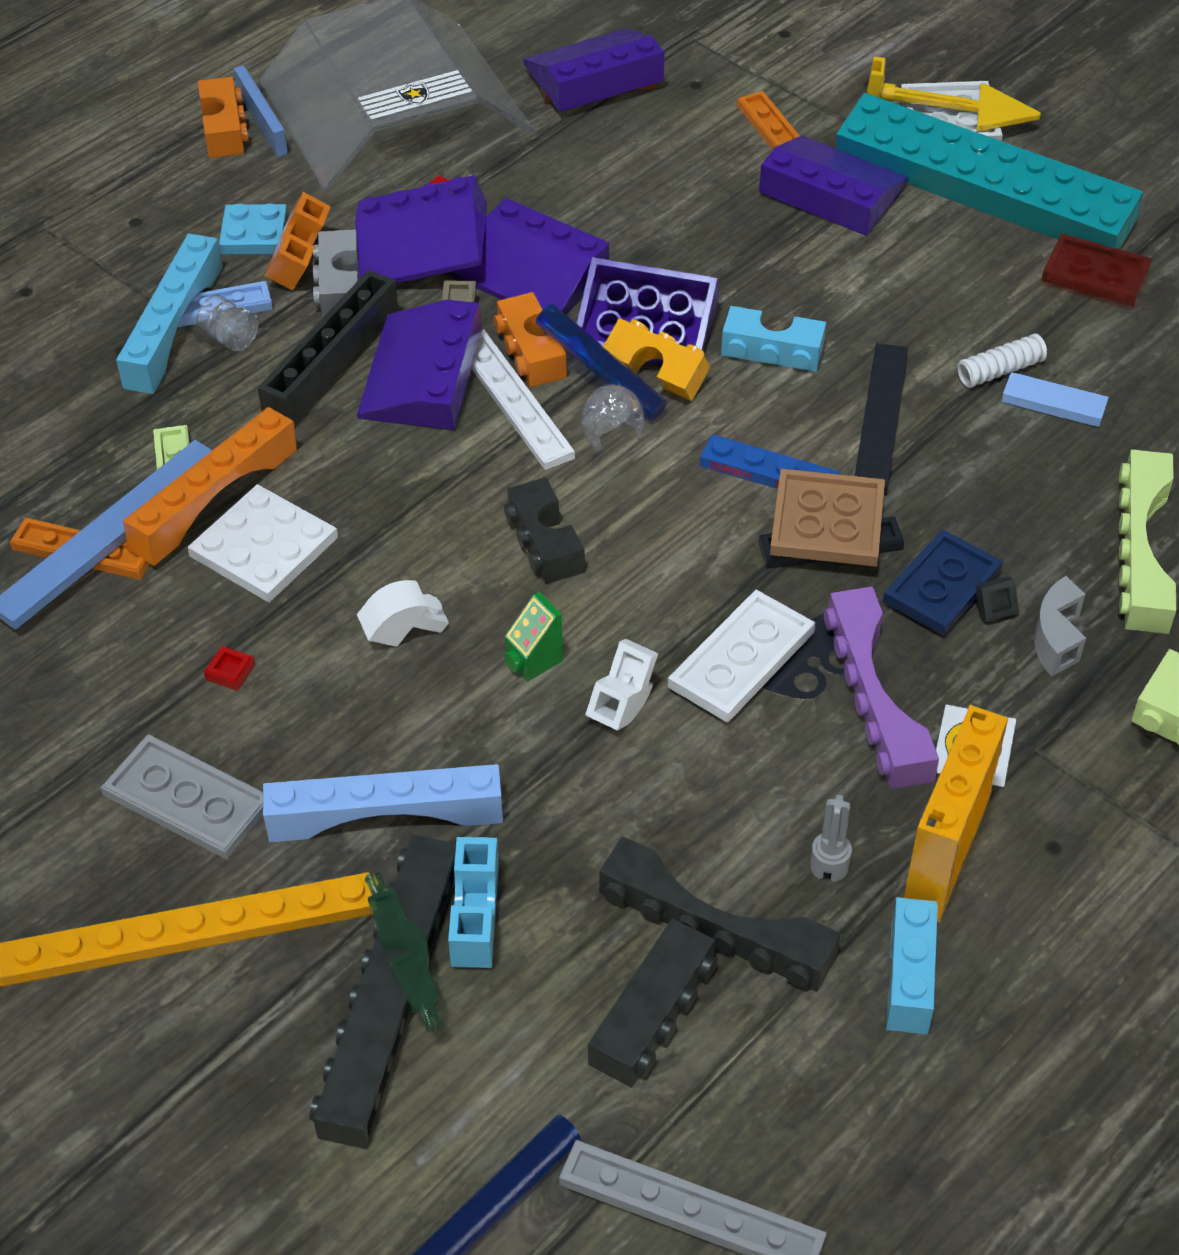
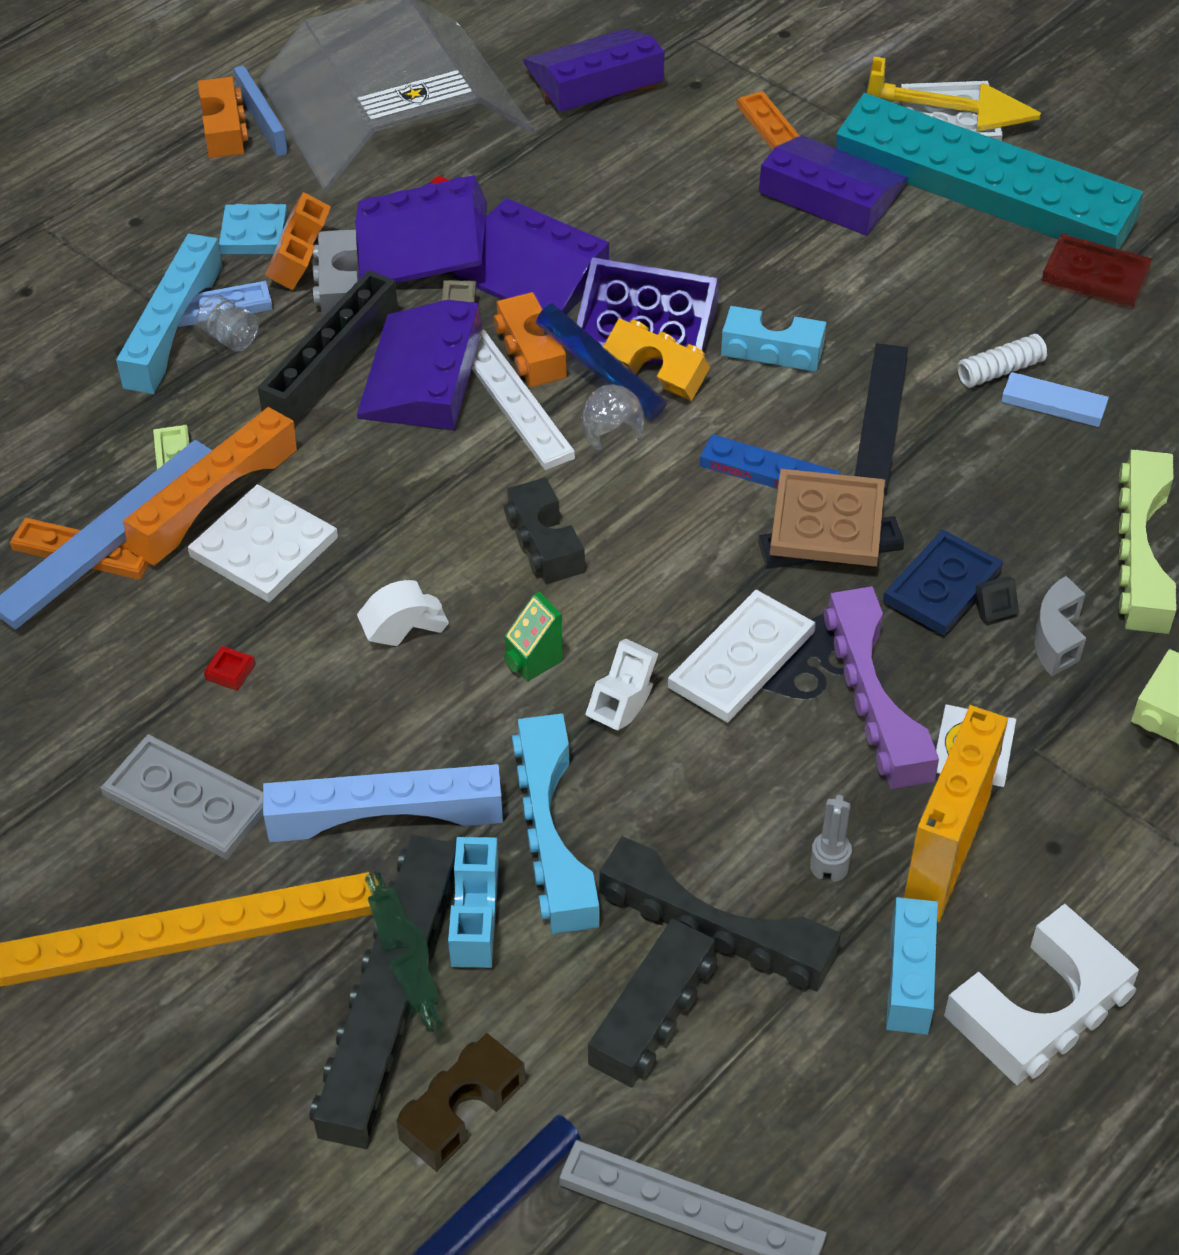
(482, 1073): none -> dark brown arch
(568, 885): none -> medium azure arch
(1025, 1040): none -> white arch

